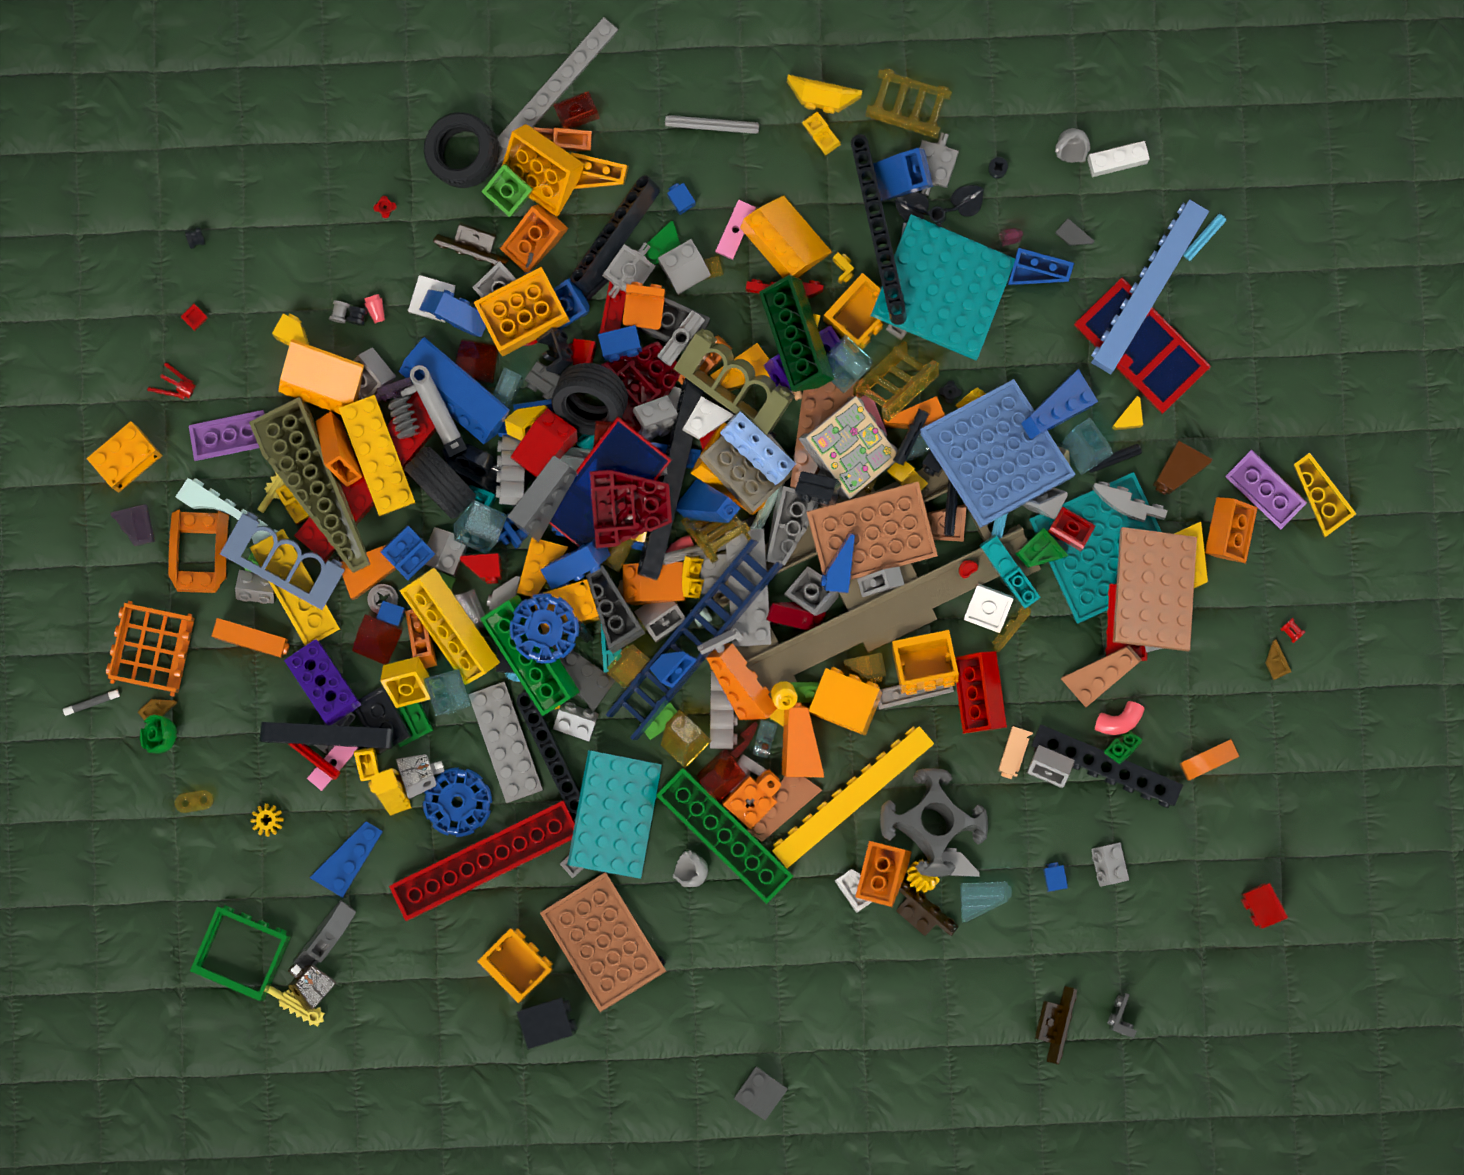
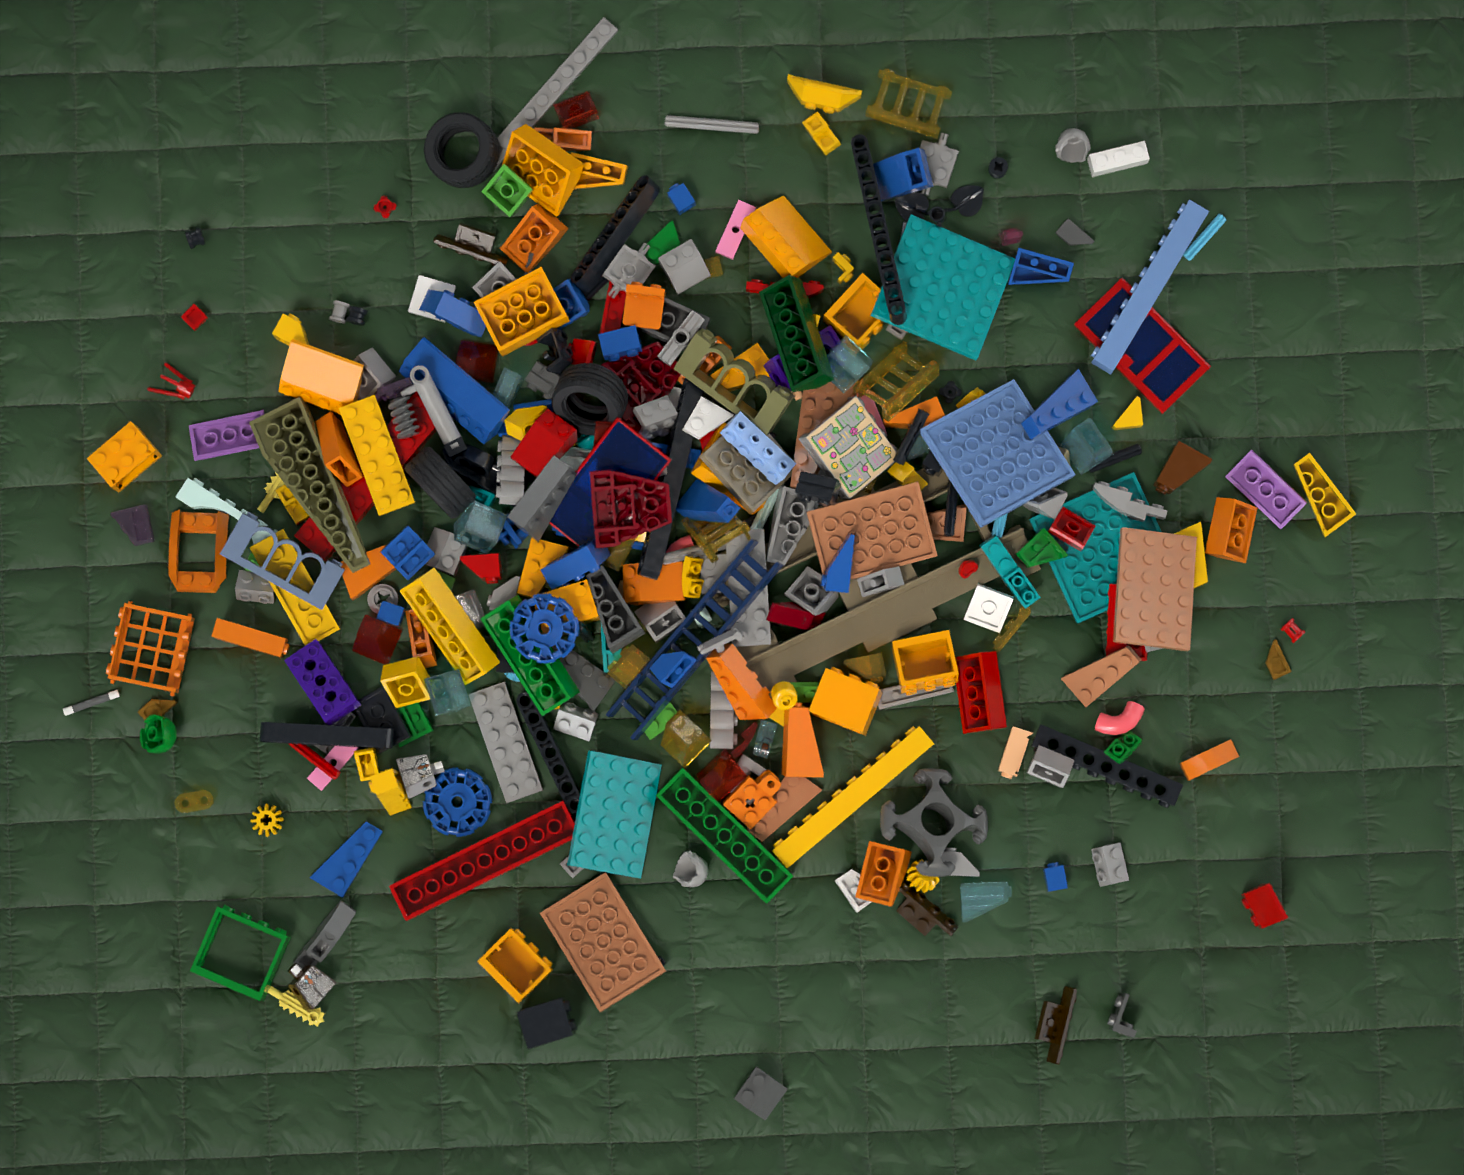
(375, 308): coral cone -> none

